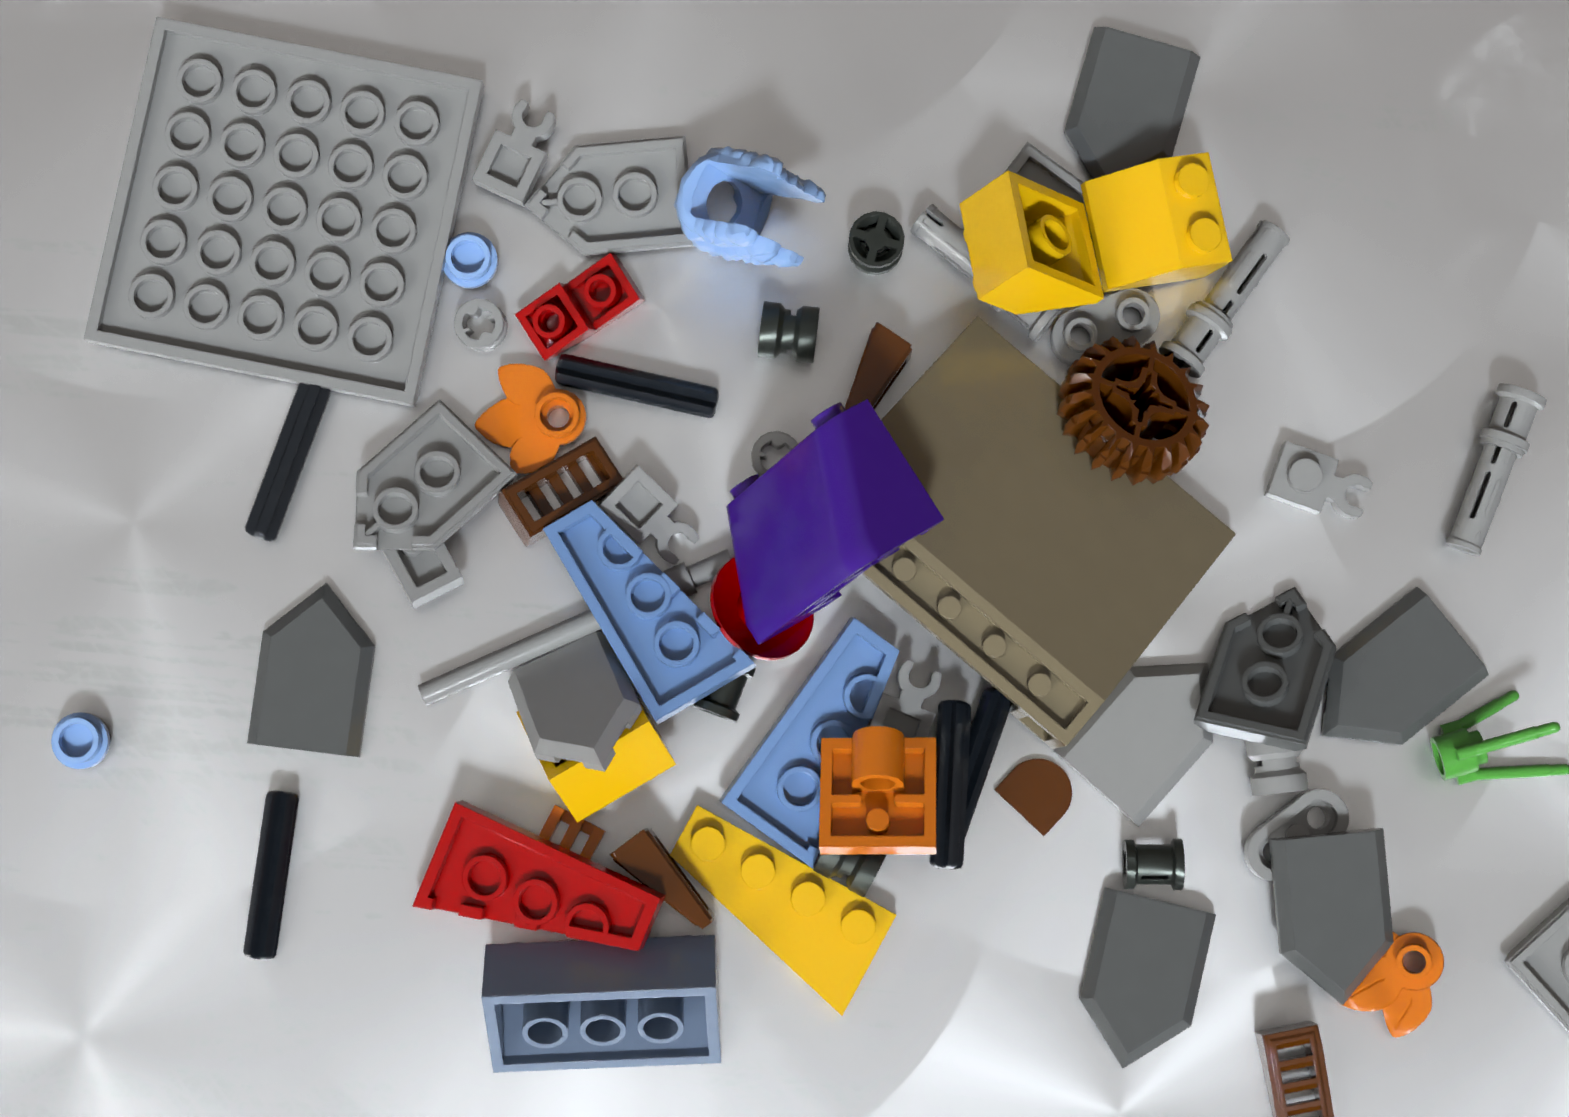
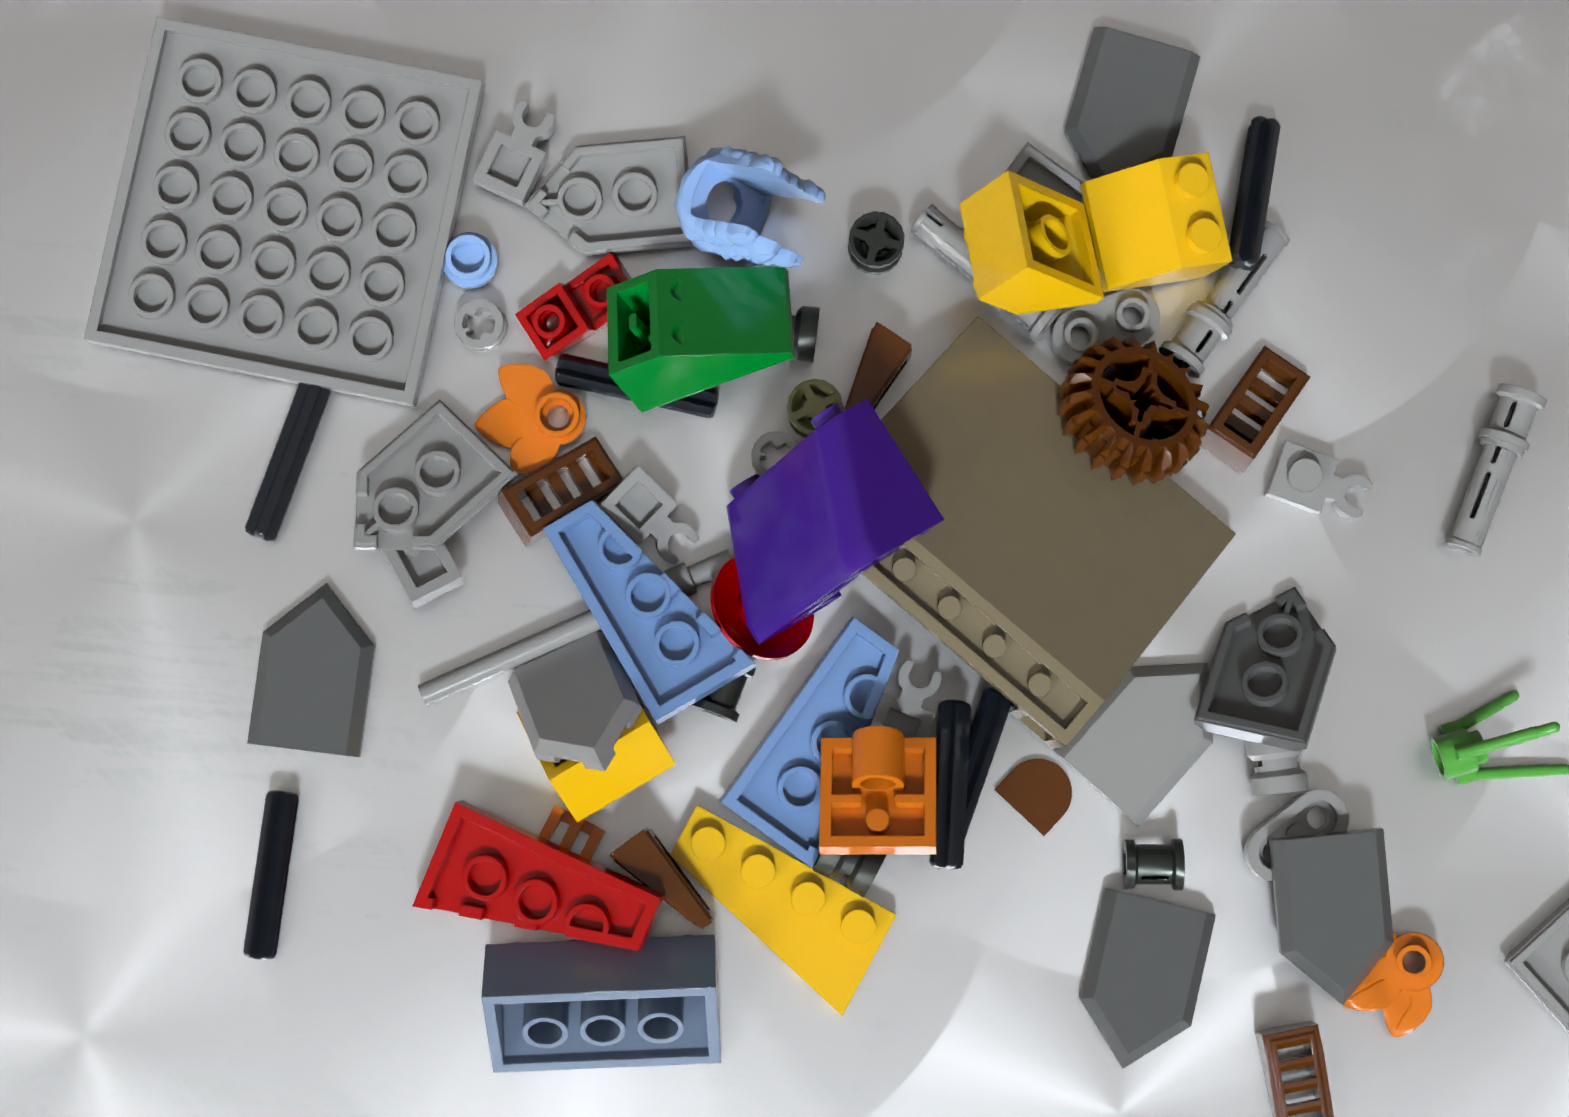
(80, 740): light blue plate -> none
(696, 329): none -> green slope
(809, 400): none -> olive wheel
(1234, 439): none -> reddish brown slope
(1254, 192): none -> black axle
(1399, 674): dark grey tile -> none

